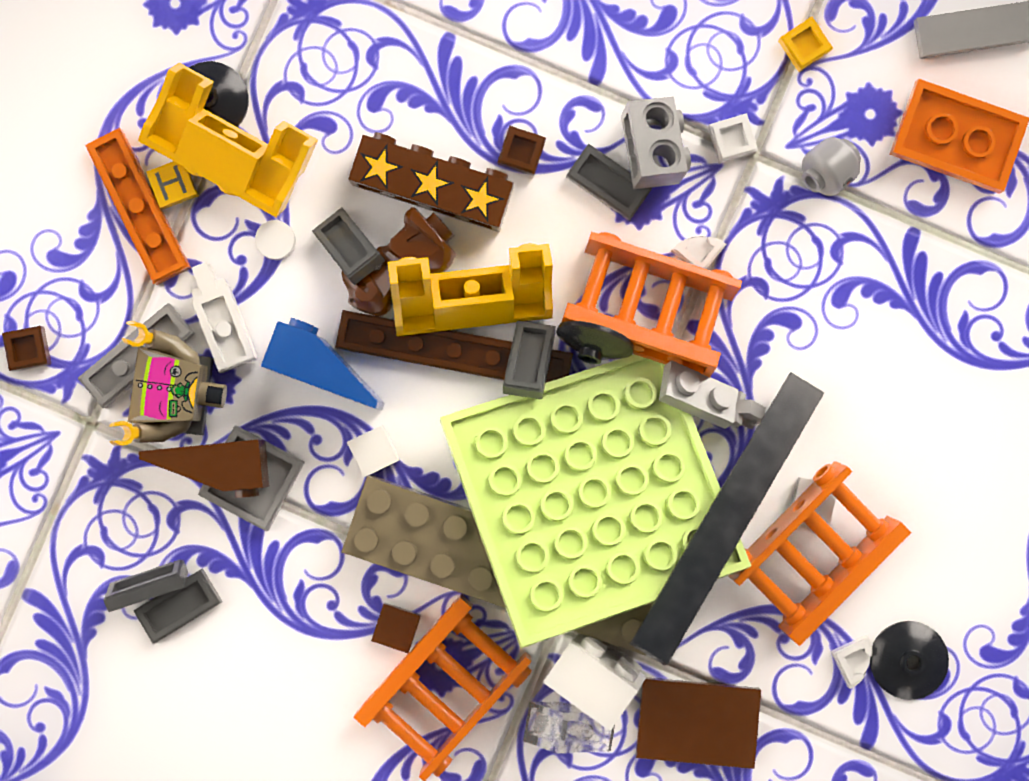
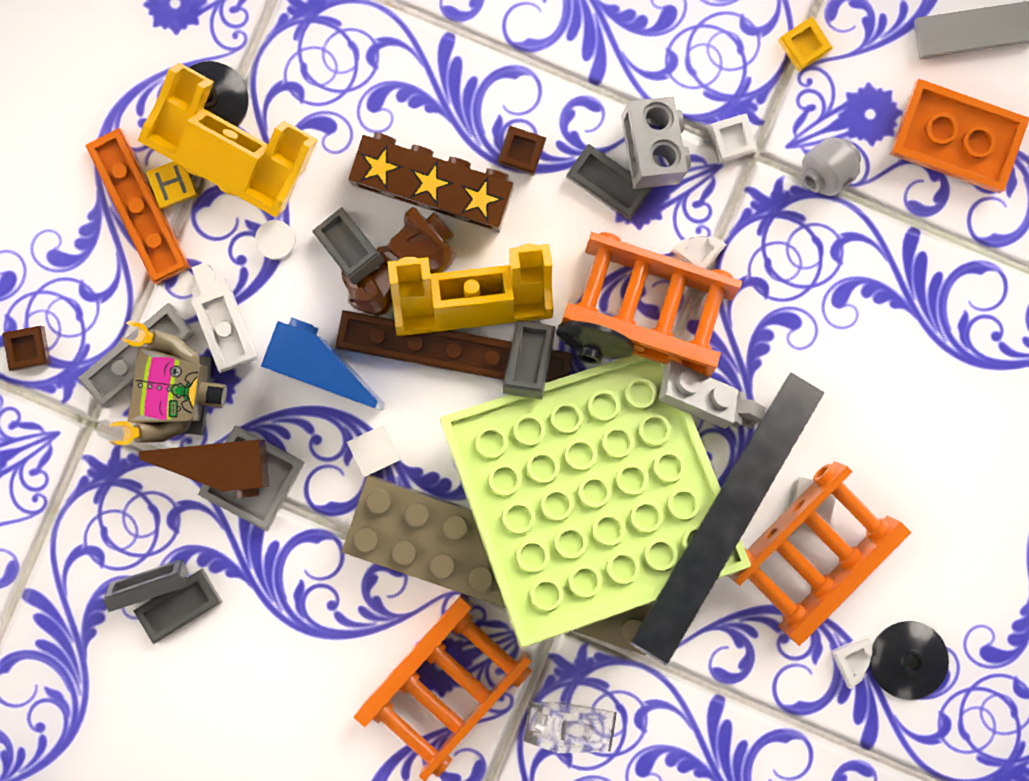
(396, 627): reddish brown tile -> none
(596, 679): white brick -> none
(698, 722): reddish brown tile -> none

